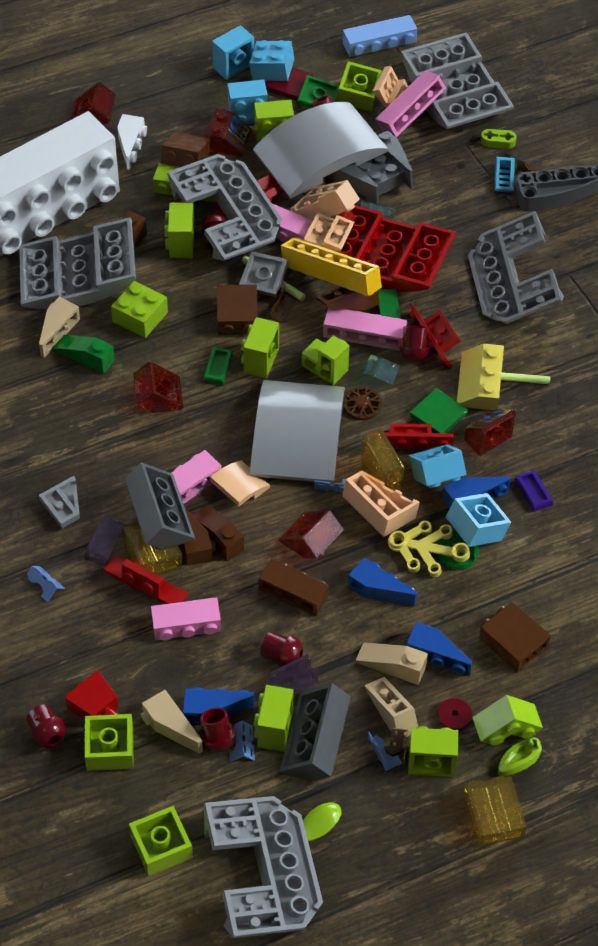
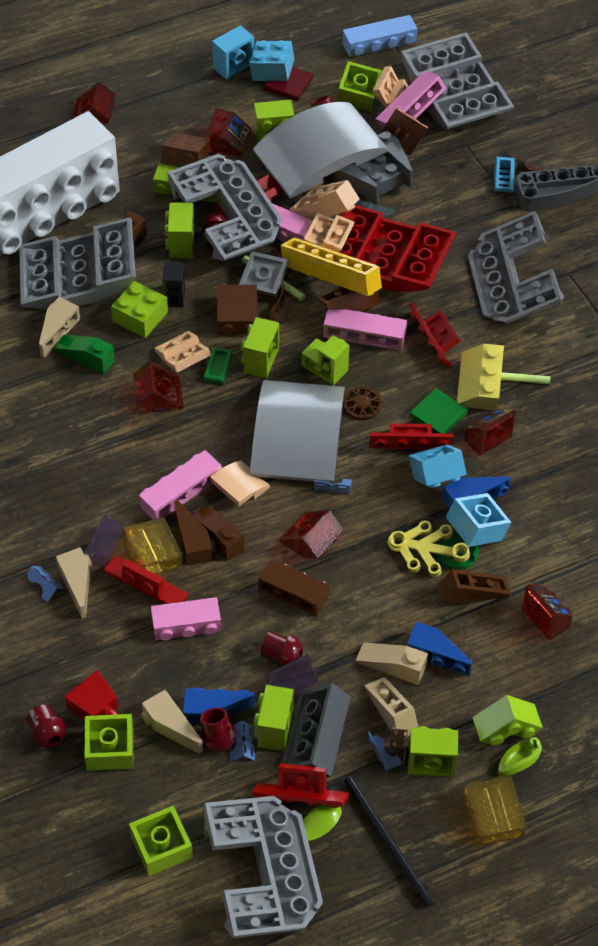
(62, 502): light grey wing -> none
(76, 575): none -> tan slope
(130, 135): white slope -> none
(159, 507): dark grey slope -> none
(174, 283): none -> black brick
(182, 351): none -> light nougat slope
(244, 95): medium azure brick -> none
(301, 785): none -> red bracket
(315, 88): green tile -> none
(378, 504): light nougat wedge -> none
(379, 585): blue slope -> none
(381, 369): clear light blue panel -> none
(382, 460): clear yellow brick -> none
(389, 303): green tile -> none
(405, 129): none -> copper piece
(414, 343): dark red piece -> none
(421, 890): none -> black bar
(455, 713): dark red piece -> none
(471, 587): none -> reddish brown slope
(498, 138): lime beam -> none
(514, 636): reddish brown brick -> none
(533, 490): dark purple tile -> none
(546, 611): none -> clear red slope

